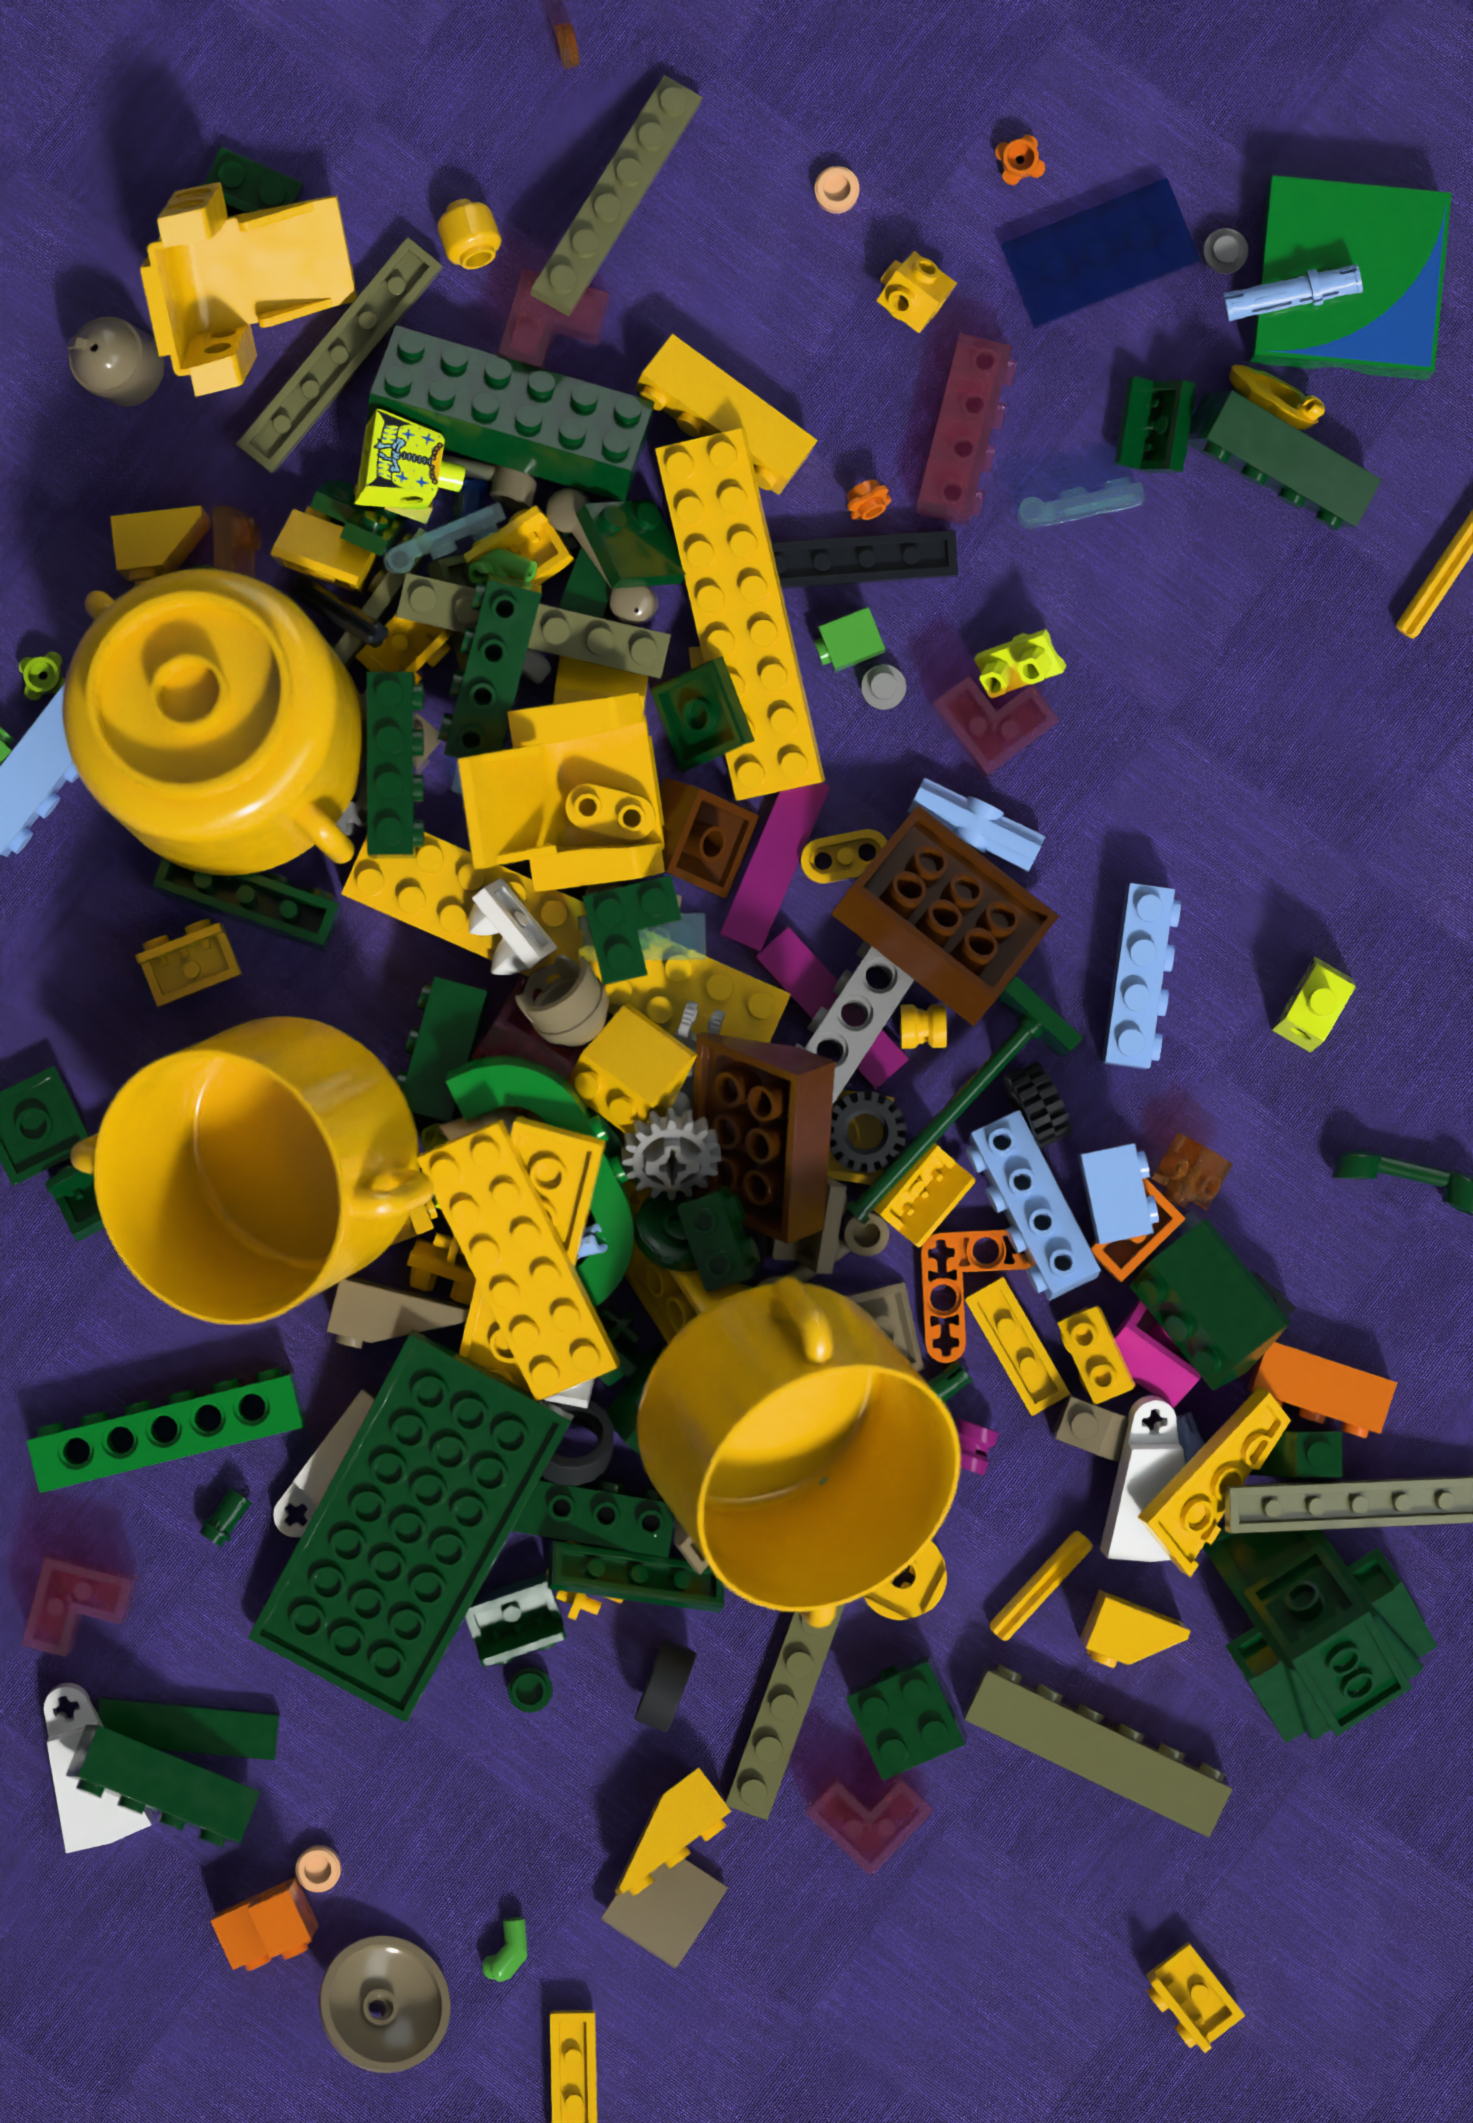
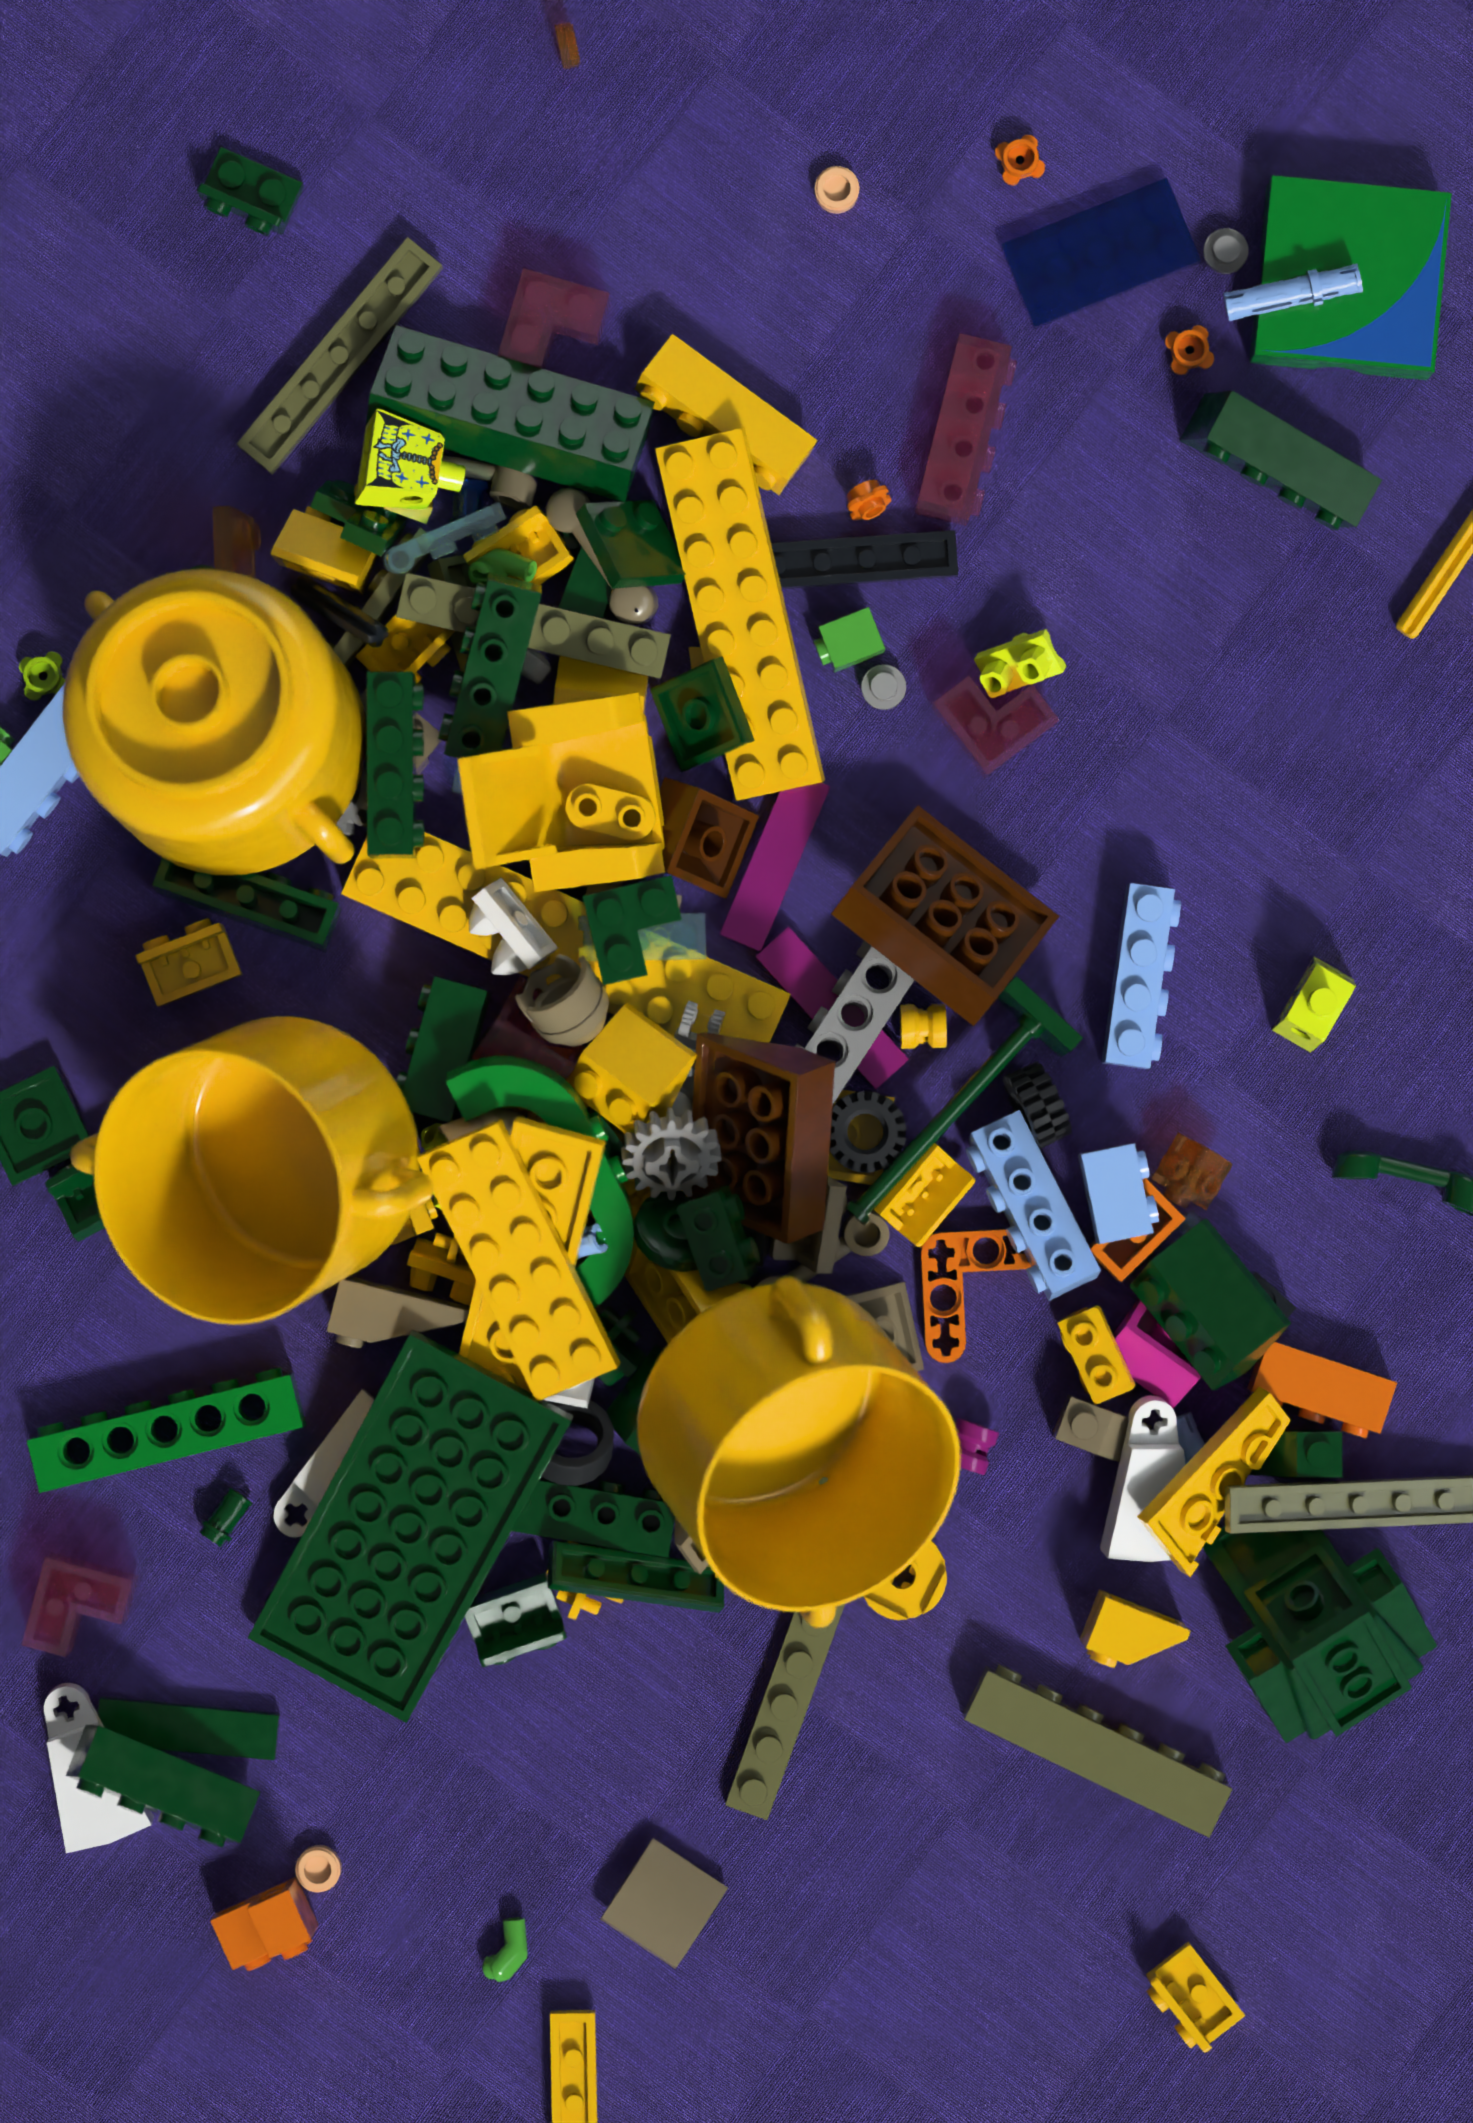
(123, 367): dark tan helmet -> none
(156, 541): yellow slope -> none
(223, 273): yellow piece -> none
(406, 1989): dark tan dish -> none
(469, 234): yellow head -> none
(530, 1689): dark green plate -> none
(616, 196): olive plate -> none
(665, 1686): black tyre -> none
(678, 1818): yellow slope -> none
(843, 853): yellow plate -> none
(871, 1830): clear pink brick -> none
(906, 1717): dark green brick -> none
(915, 290): yellow brick -> none
(949, 1381): dark green pin -> none
(979, 824): light blue piece -> none
(1017, 1346): yellow plate -> none
(1040, 1585): yellow axle -> none
(1078, 504): clear light blue plate -> none
(1155, 425): dark green bracket -> none
(1195, 338): none -> orange plate
(1277, 397): yellow arm -> none

